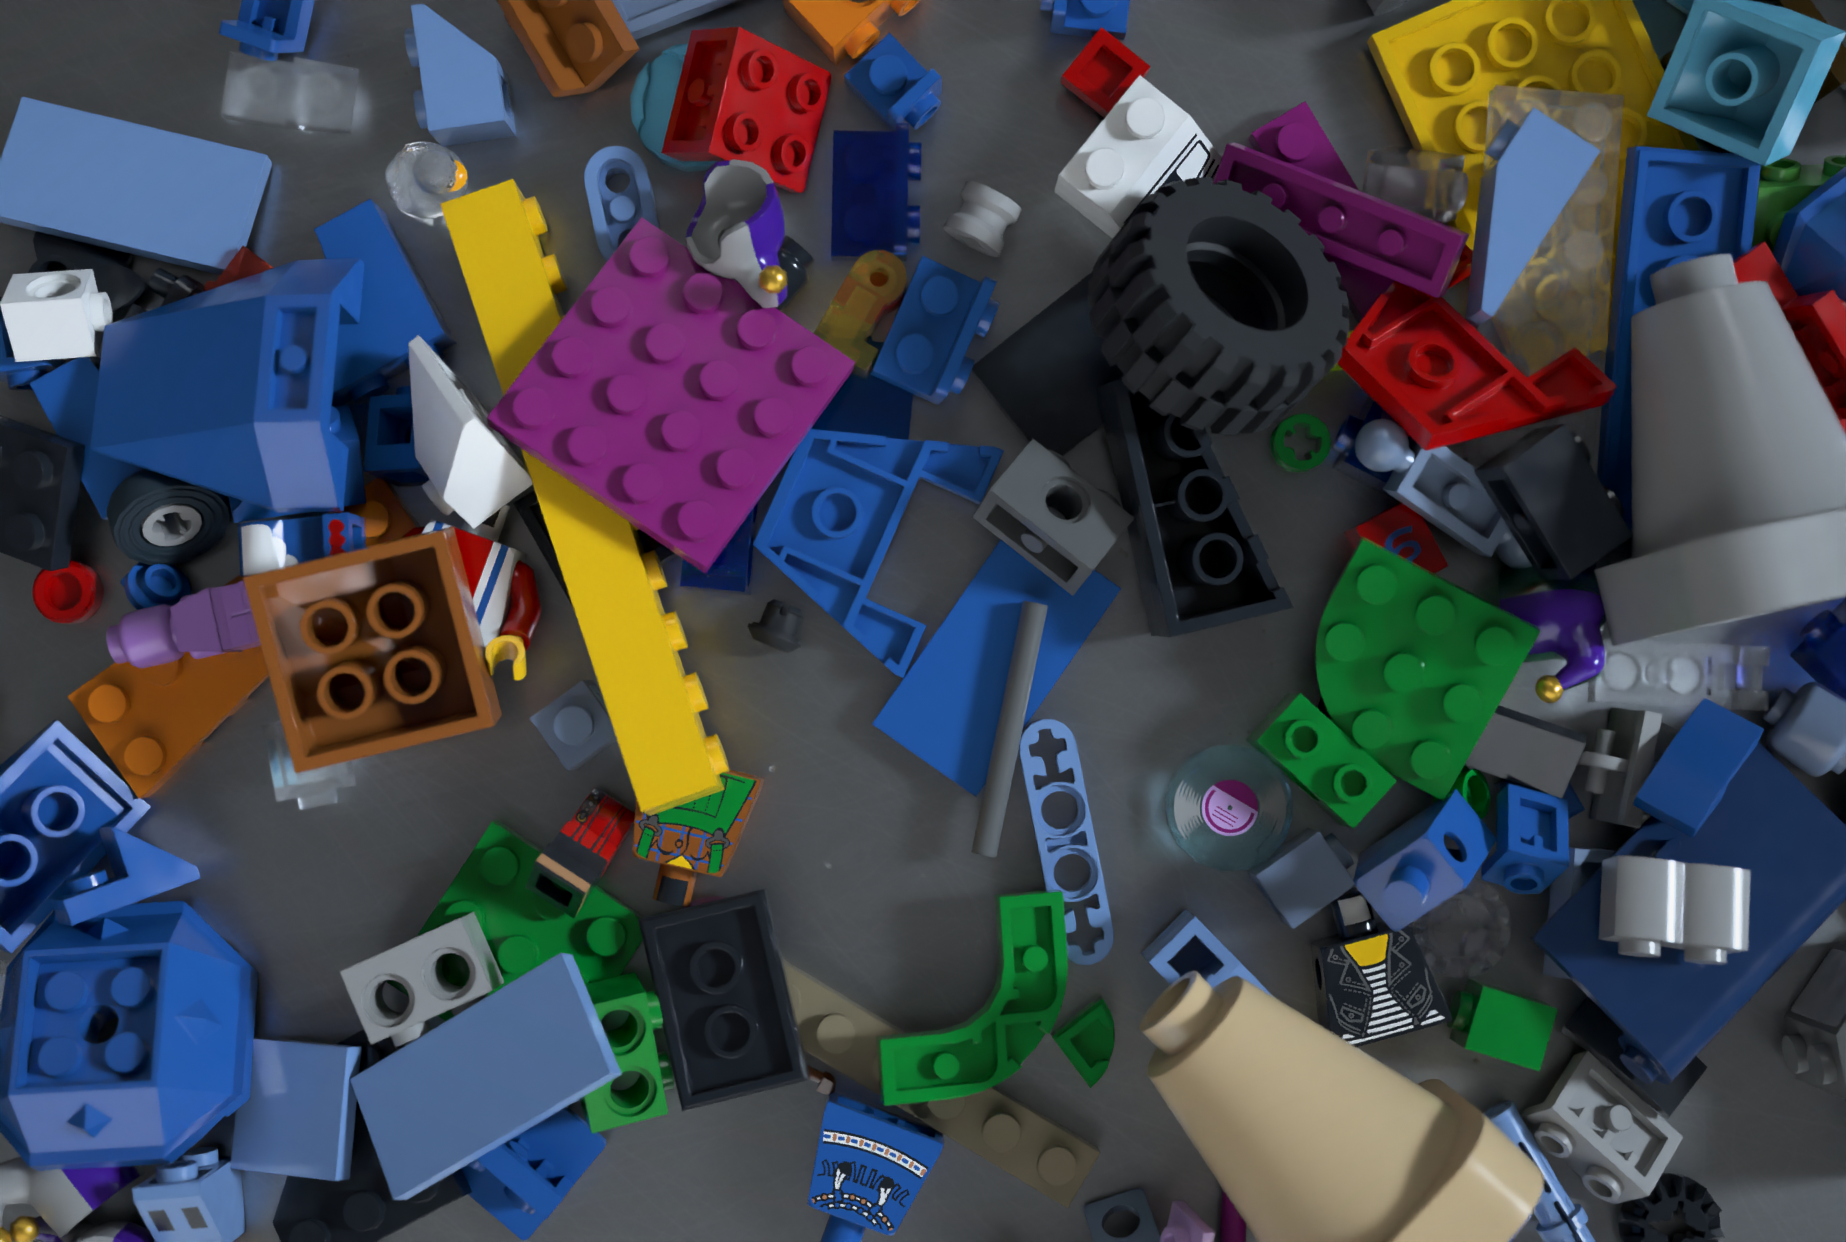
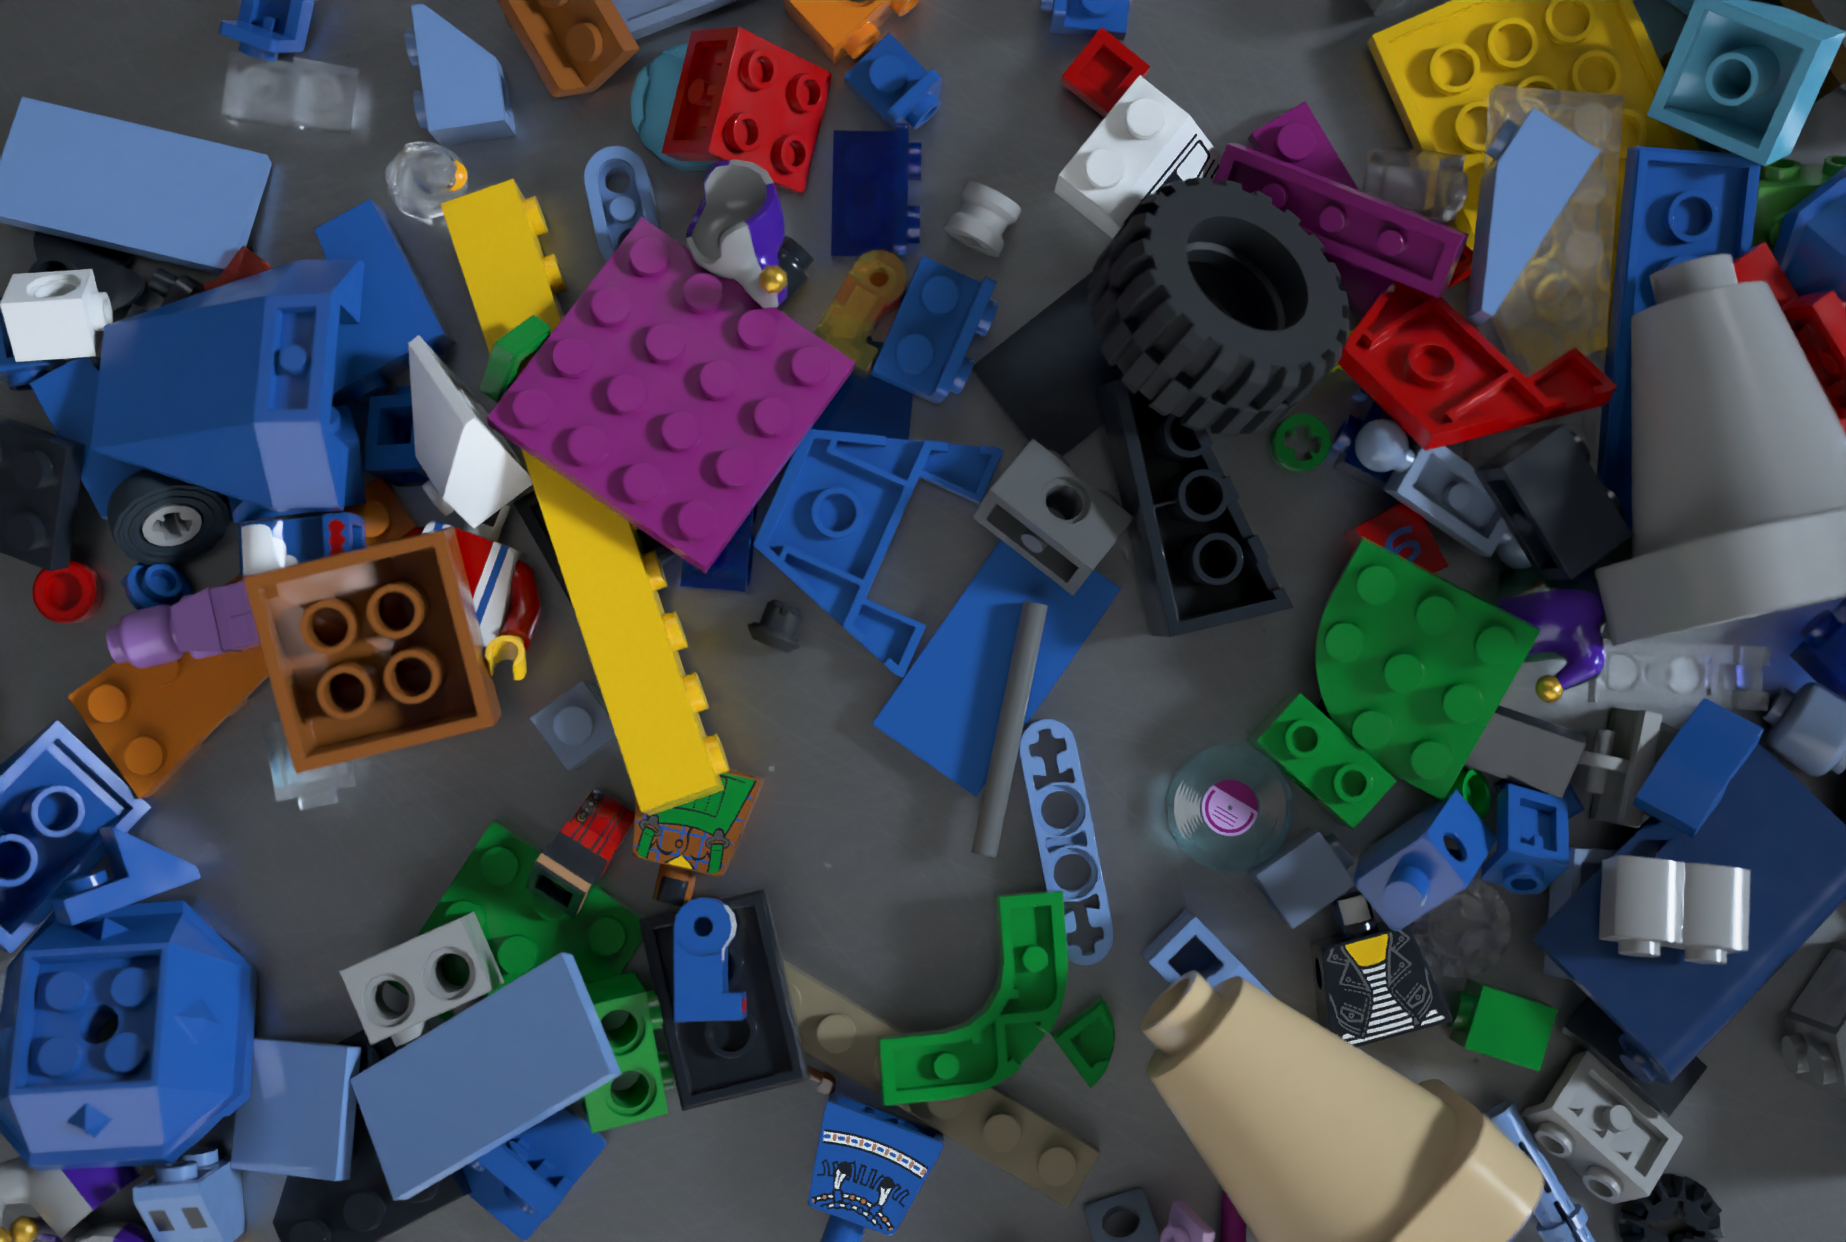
(509, 353): none -> green tile
(701, 963): none -> blue leg

